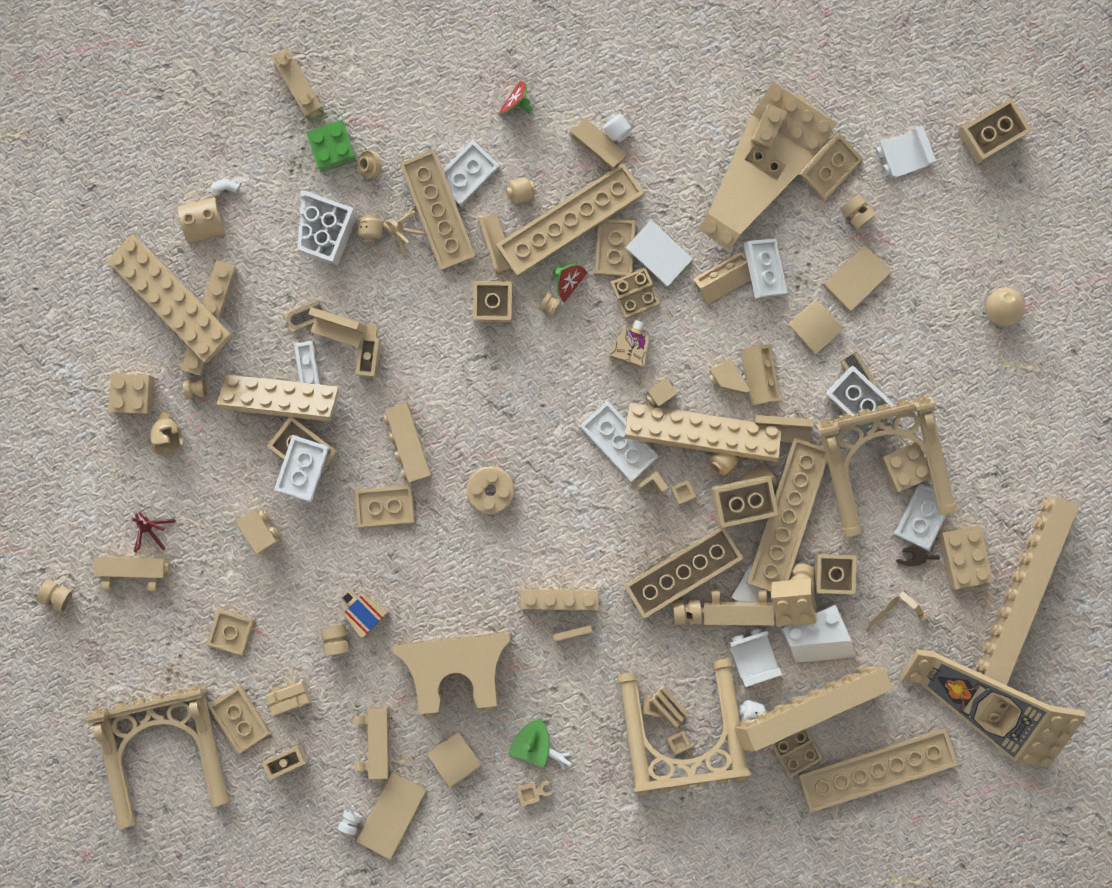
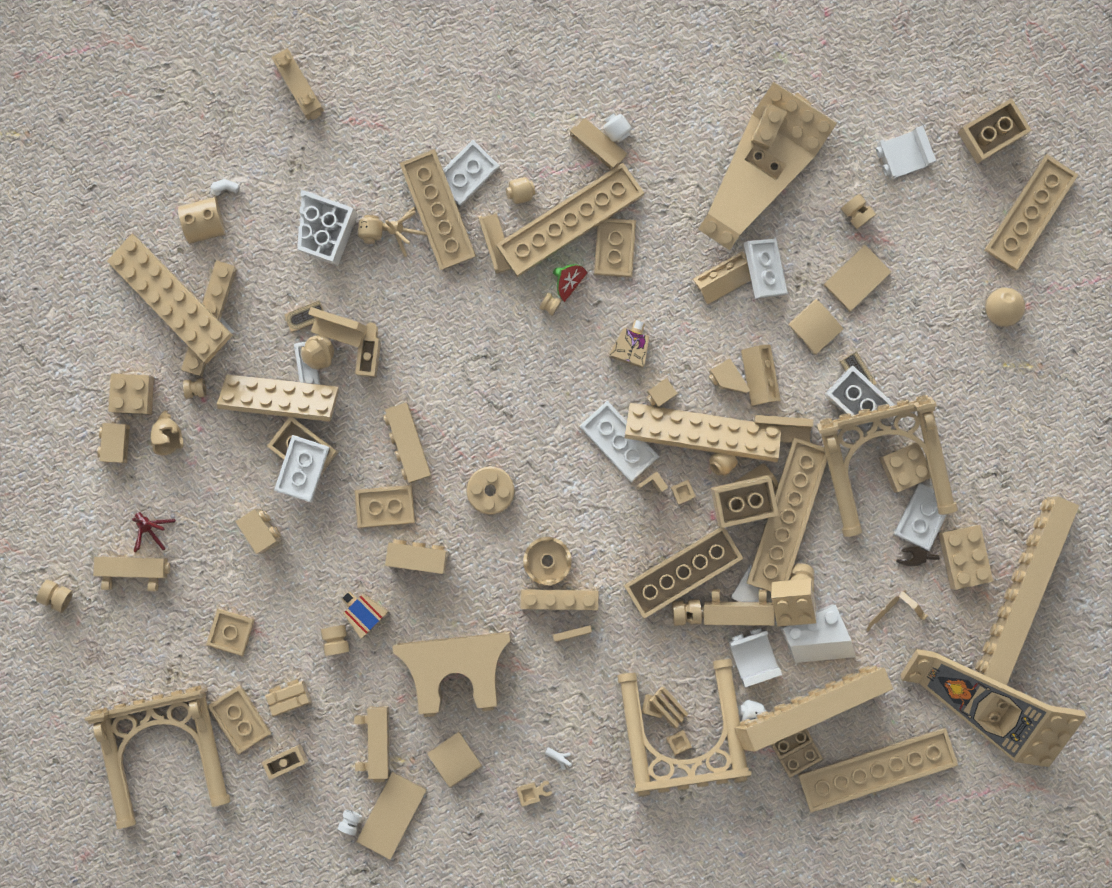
(113, 443): none -> tan brick
(317, 352): none -> tan helmet
(331, 146): bright green brick -> none
(369, 164): tan plate -> none
(416, 556): none -> tan brick
(492, 302): tan brick -> none
(517, 98): shield -> none
(532, 743): bright green shield -> none
(533, 560): none -> tan plate
(635, 293): tan slope -> none
(658, 253): white tile -> none
(830, 166): tan tile -> none
(835, 574): tan brick -> none
(1031, 212): none -> tan plate

